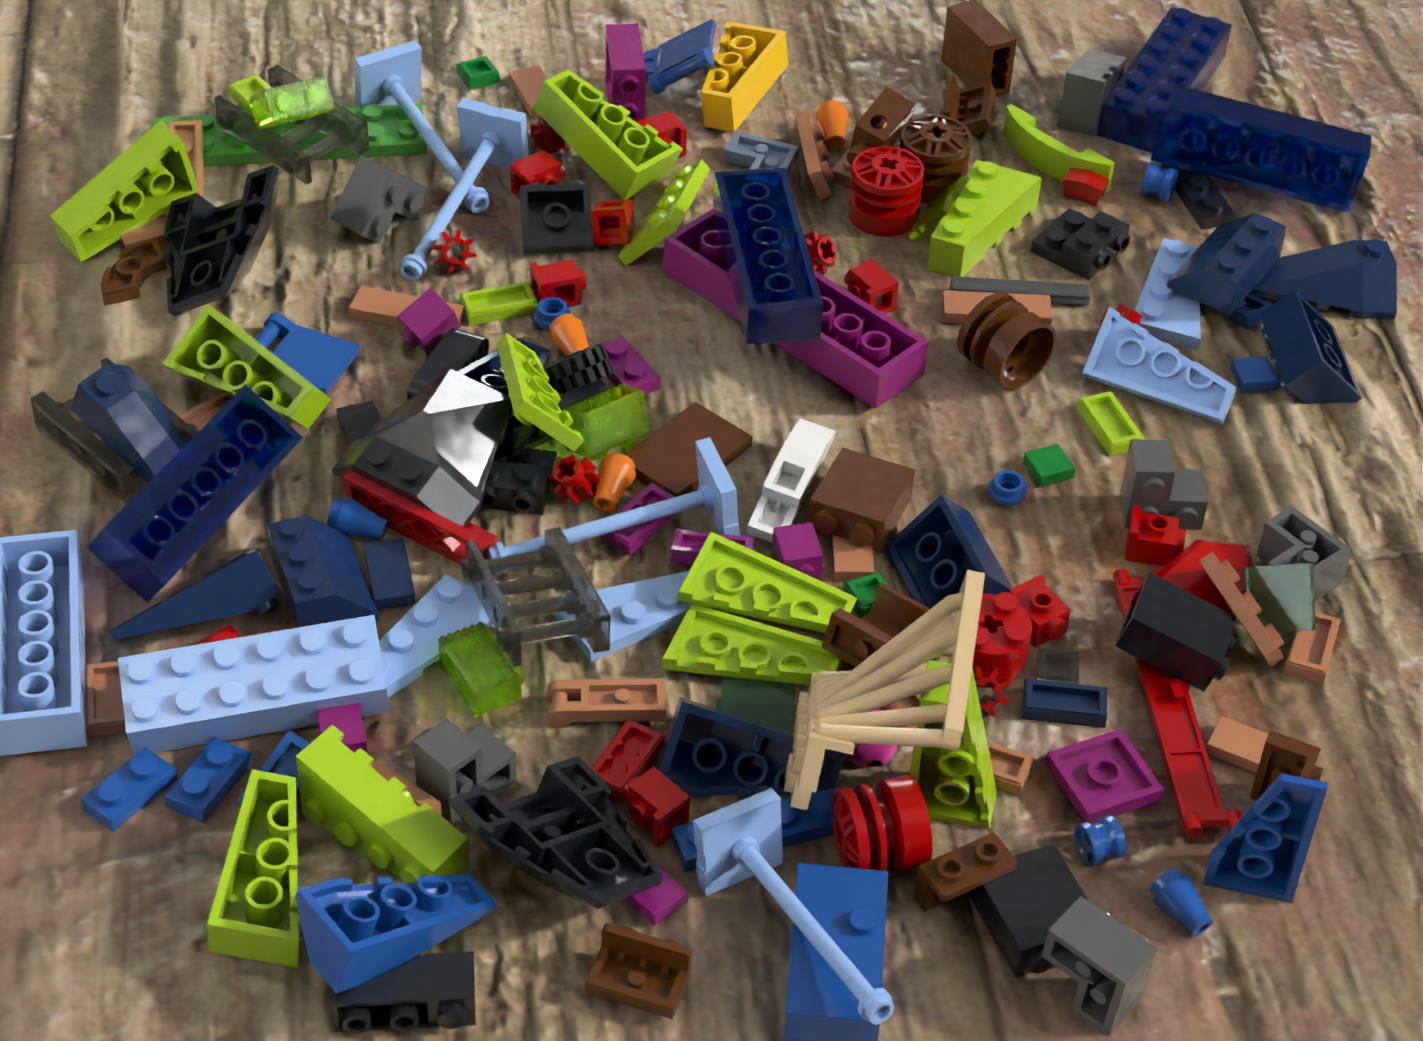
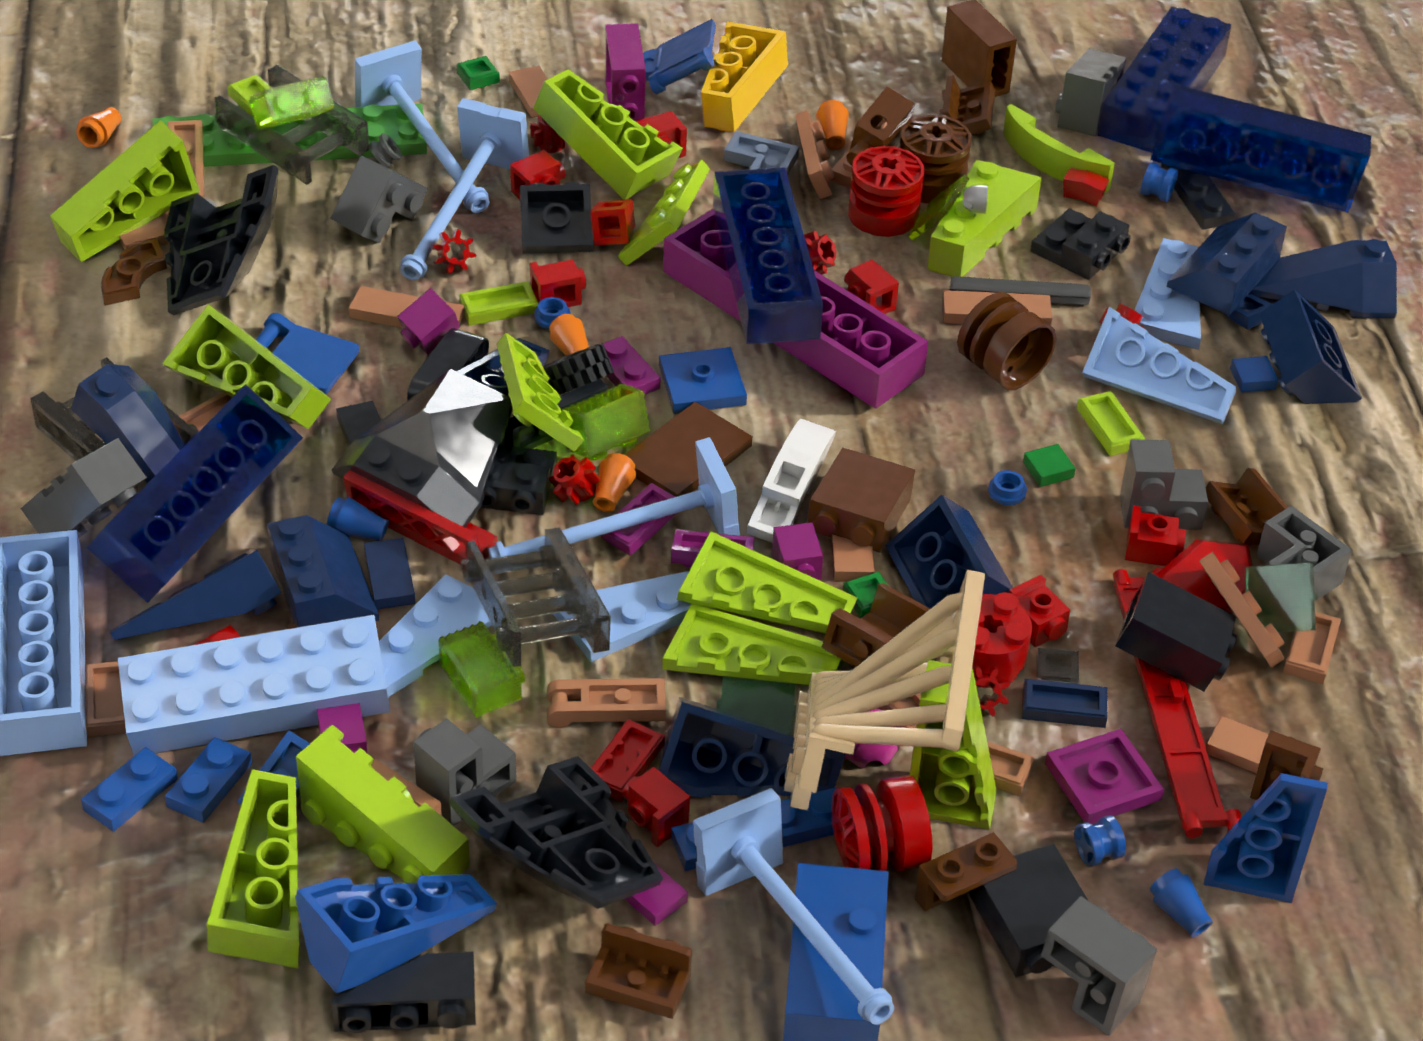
(86, 491): none -> dark grey wedge
(97, 128): none -> orange cone
(385, 150): none -> dark grey bush
(703, 378): none -> blue plate
(976, 198): none -> light grey hinge
(1245, 505): none -> reddish brown bracket

